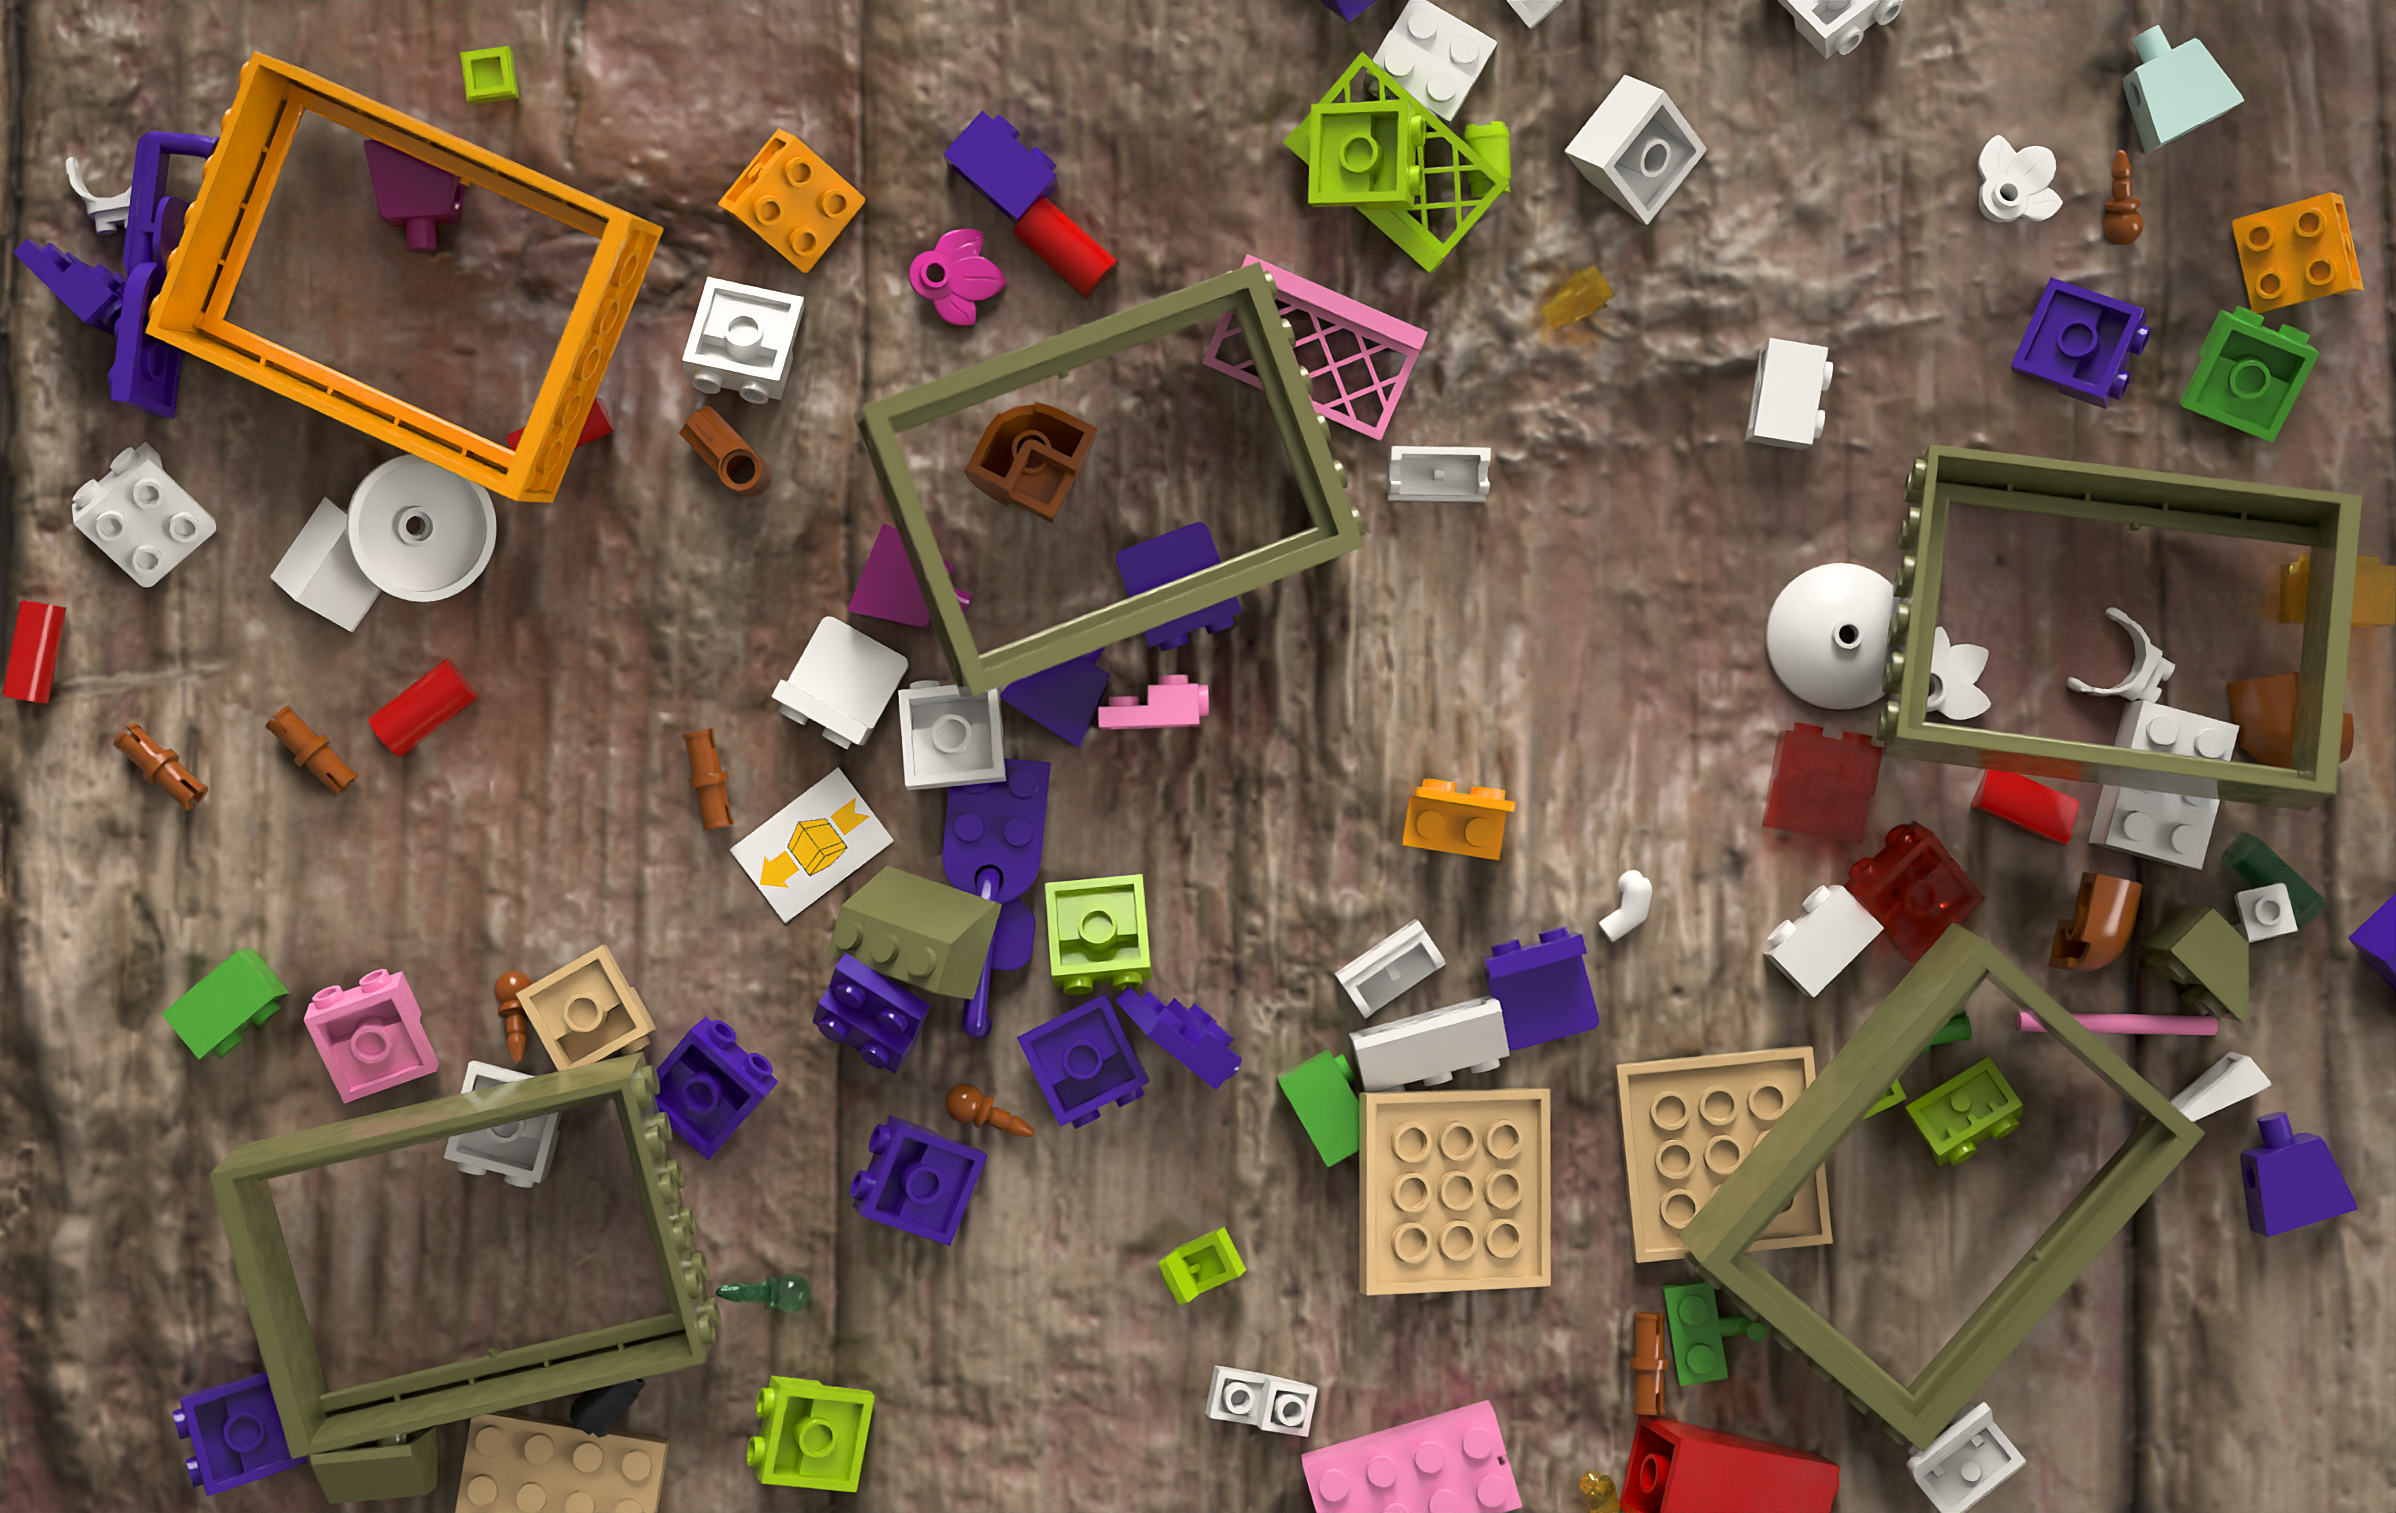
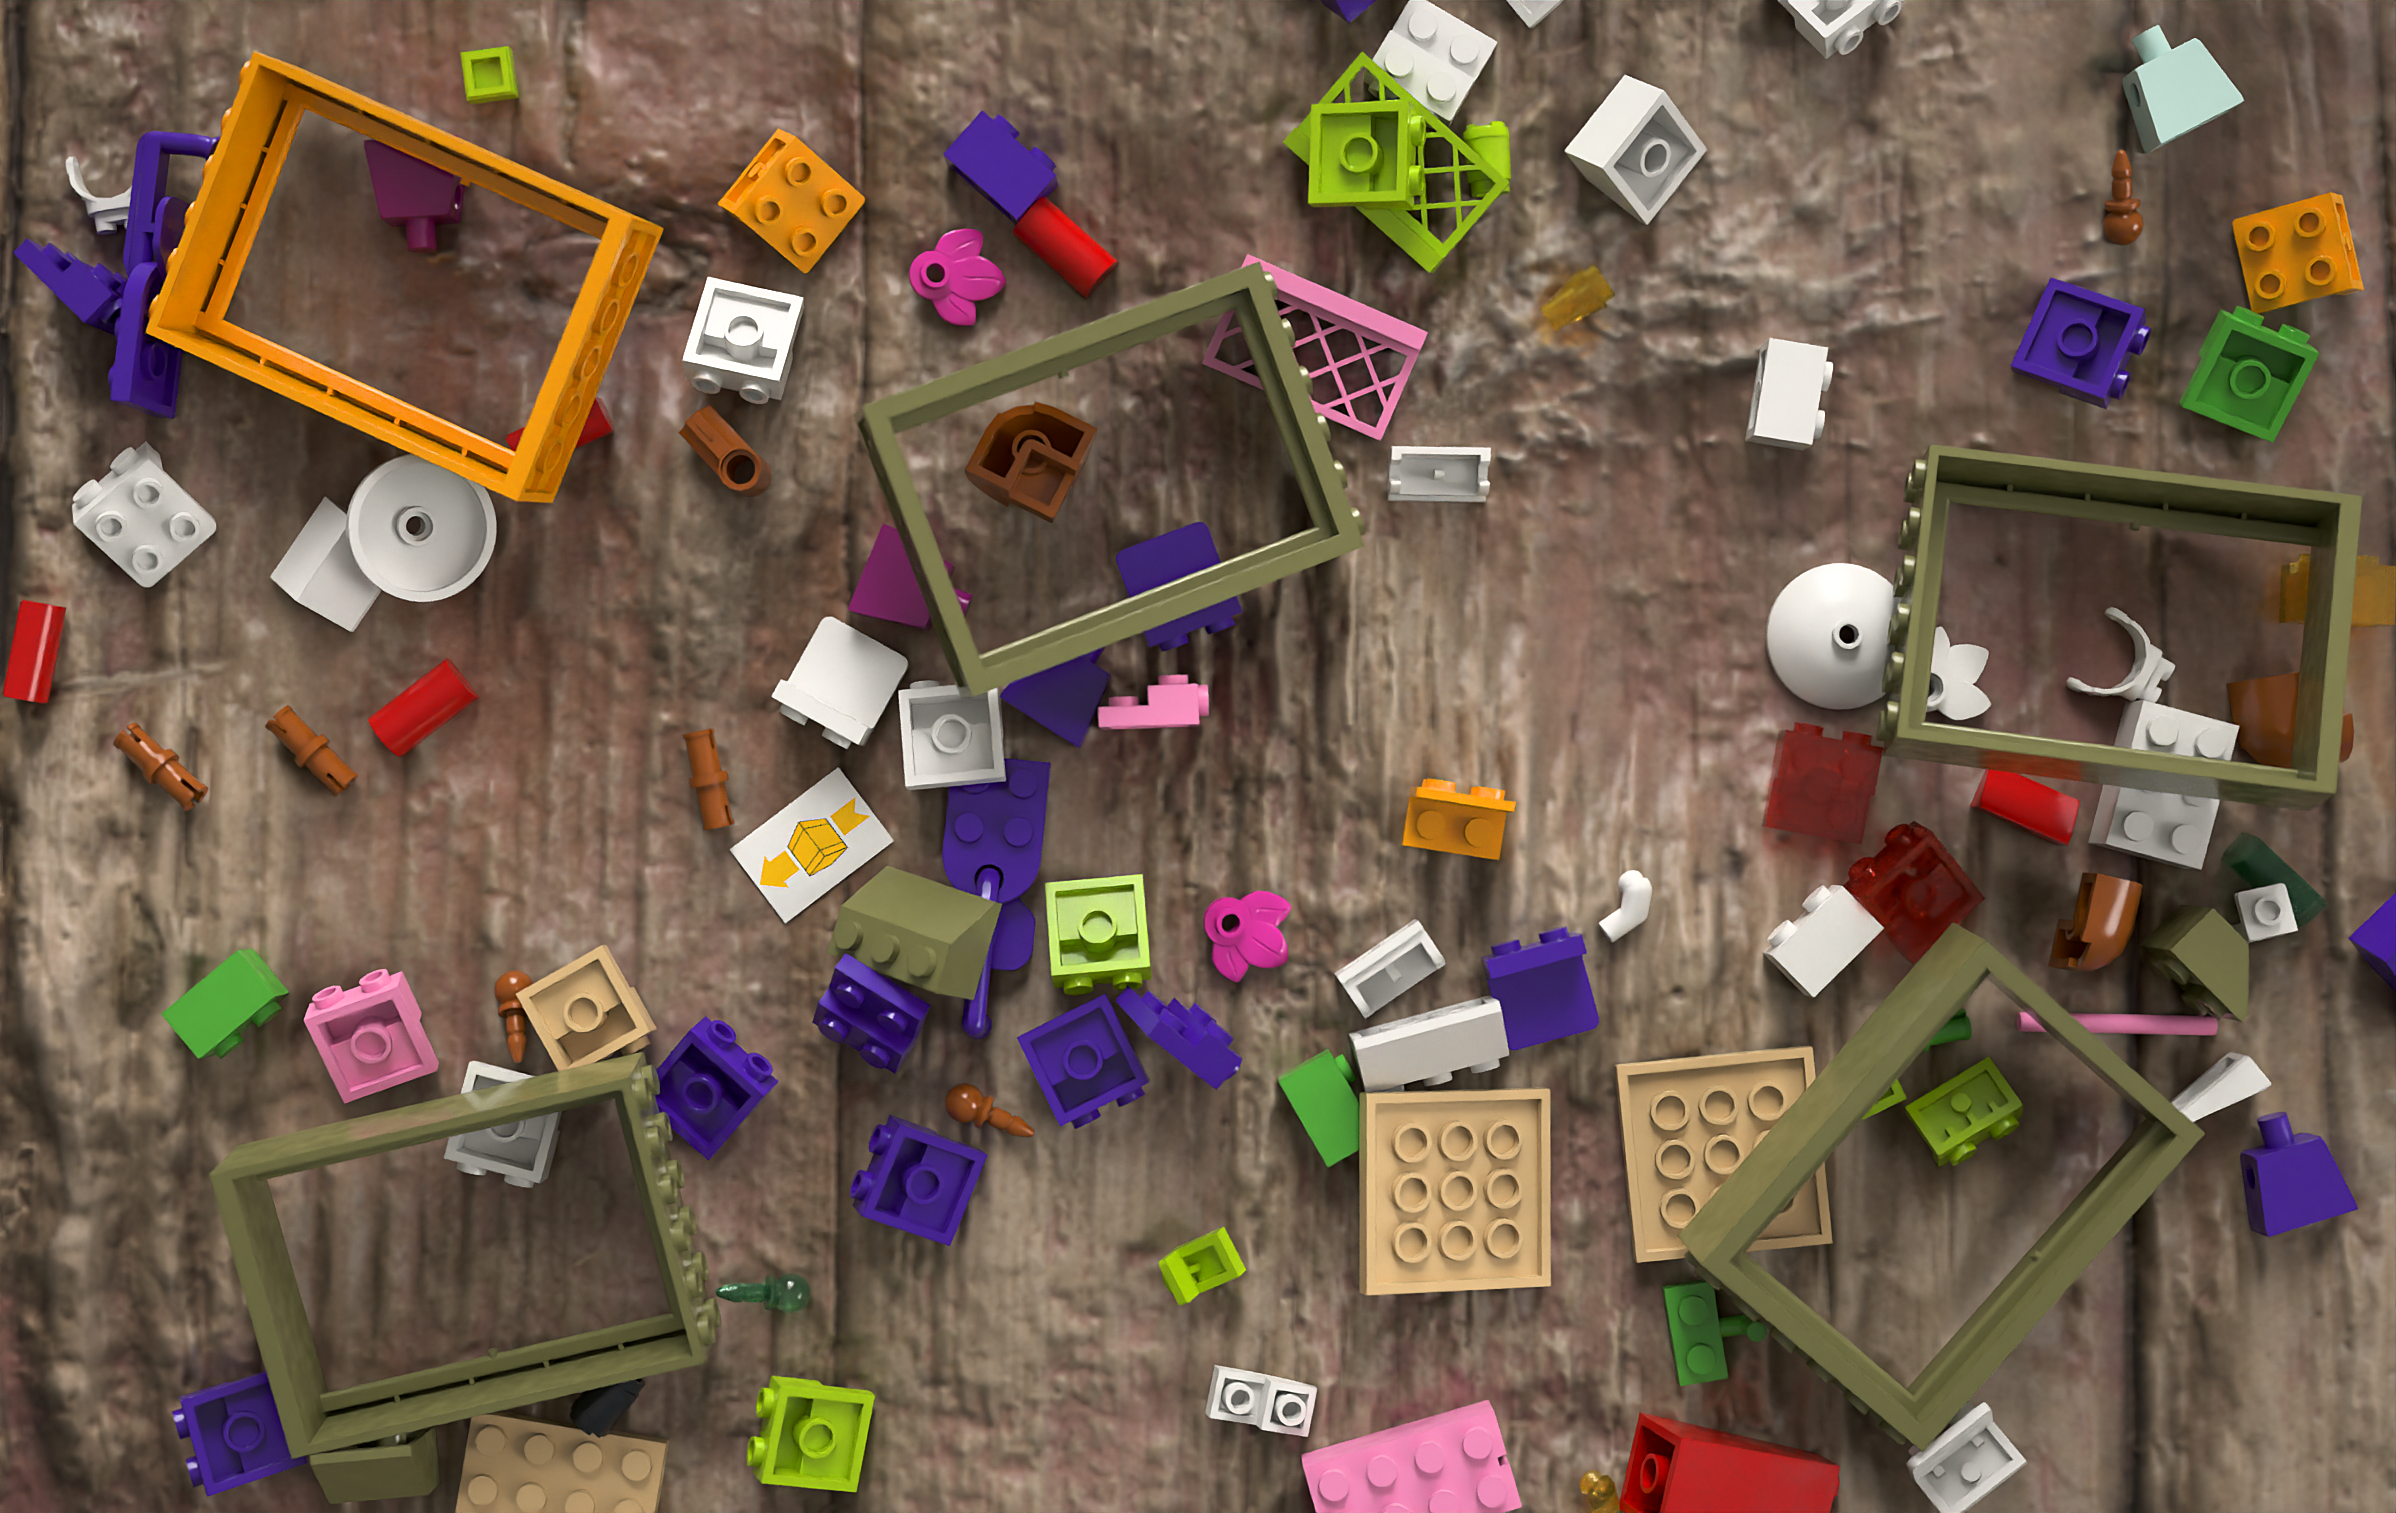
(1252, 938): none -> dark pink plate
(1649, 1363): dark orange pin -> none
(2021, 178): white plate -> none

